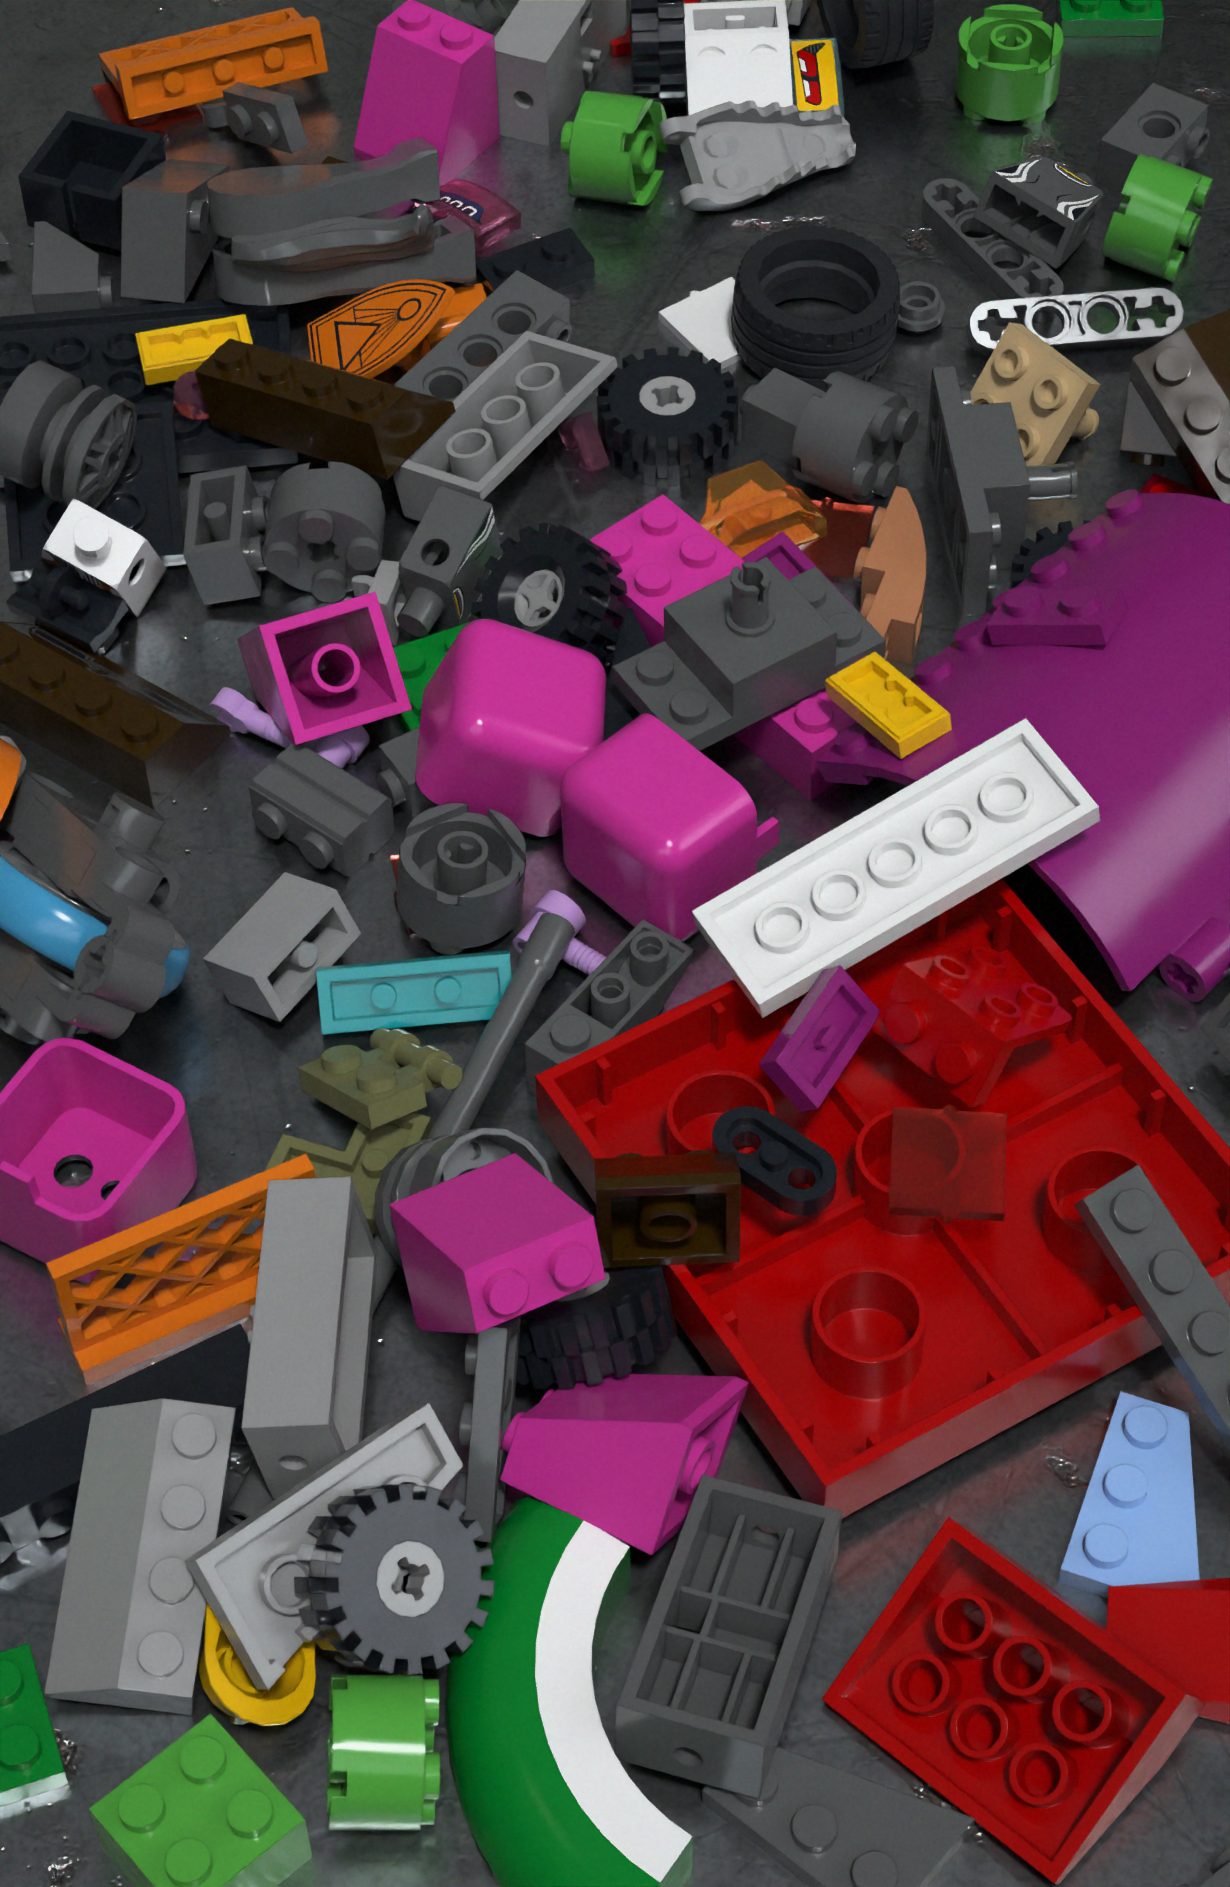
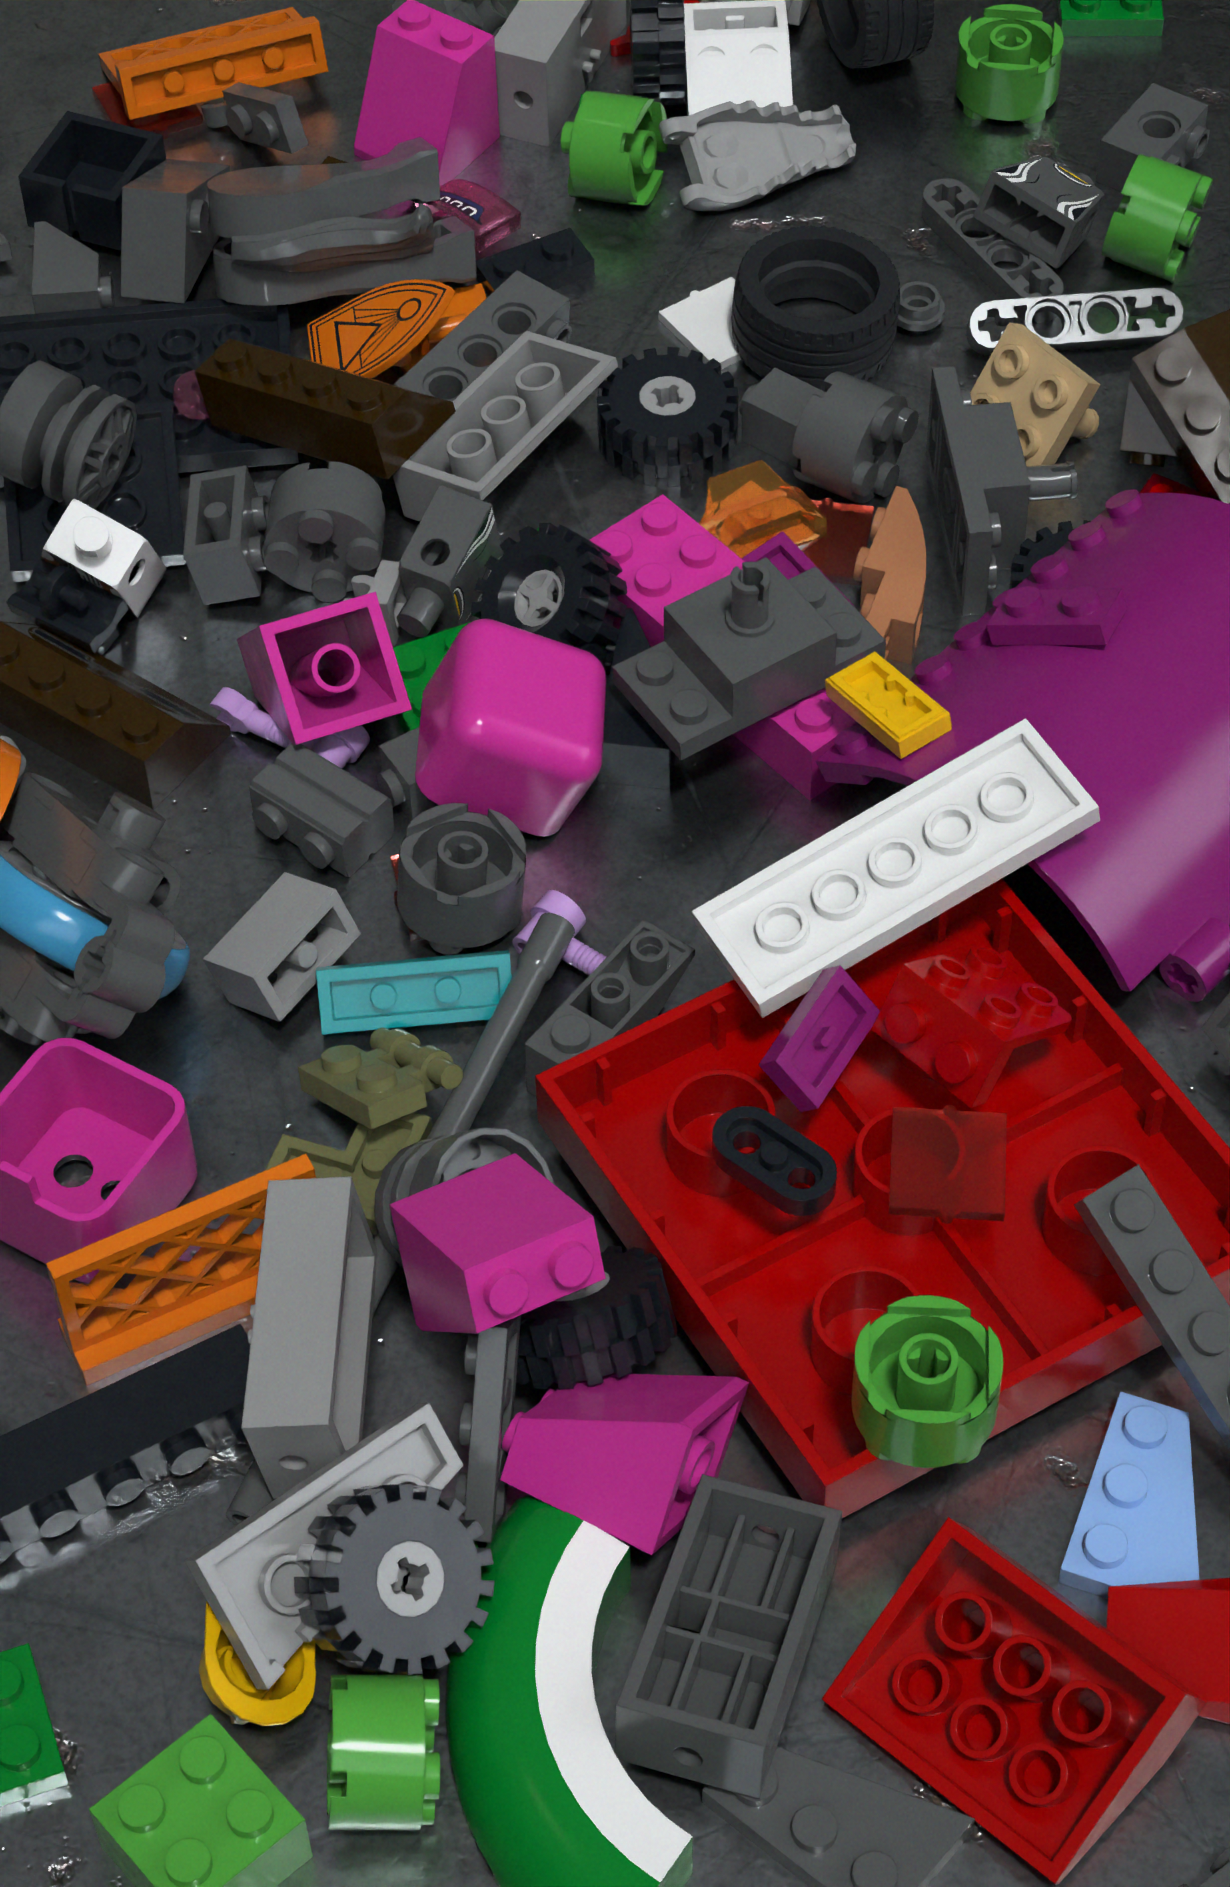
(127, 1599): light grey slope -> none
(183, 348): yellow plate -> none
(582, 434): clear pink tile -> none
(658, 826): dark pink piece -> none
(668, 1209): dark brown slope -> none
(816, 74): slope -> none
(926, 1383): none -> bright green brick

